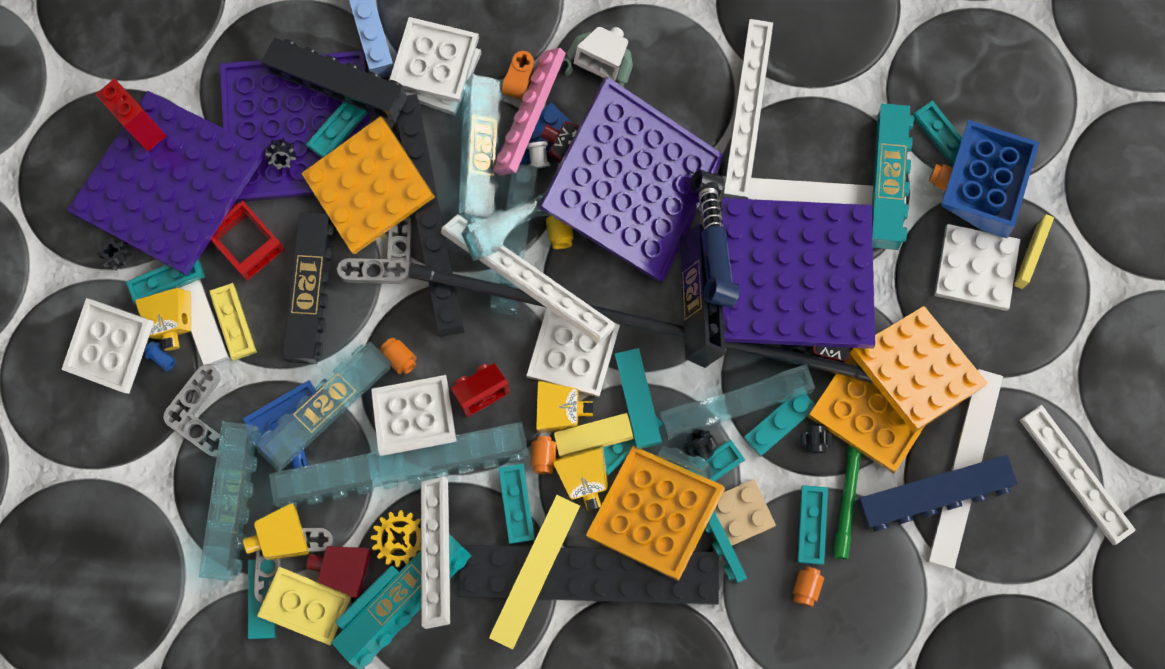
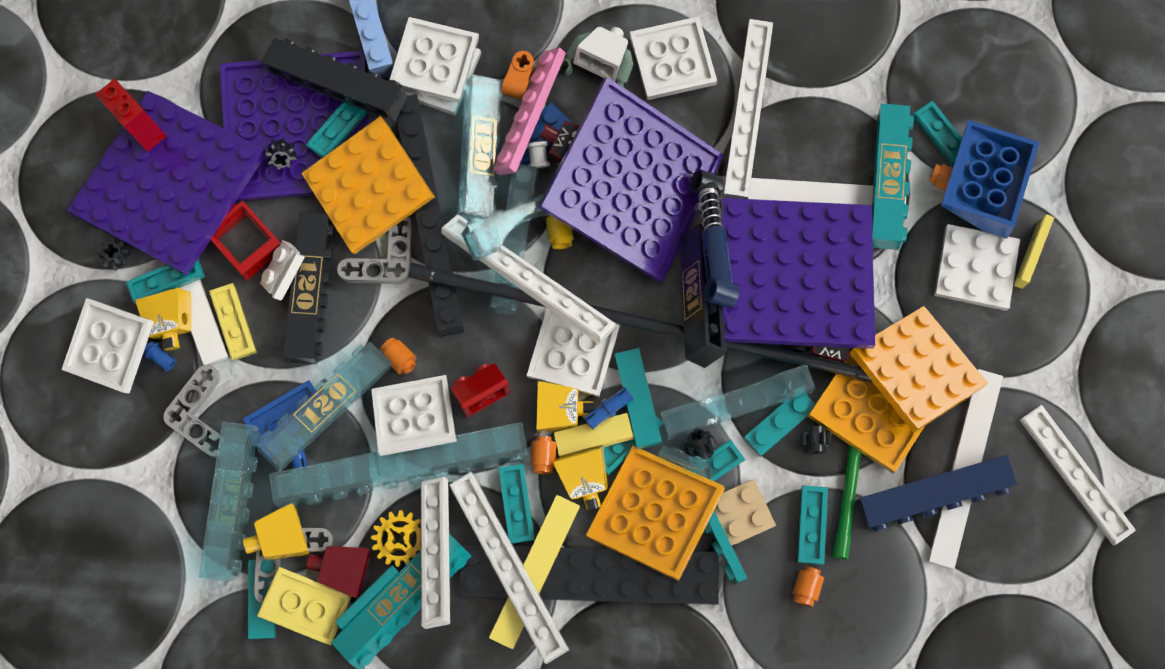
(281, 270): none -> white plate
(509, 568): none -> white tile
(608, 408): none -> blue pin
(673, 58): none -> white plate

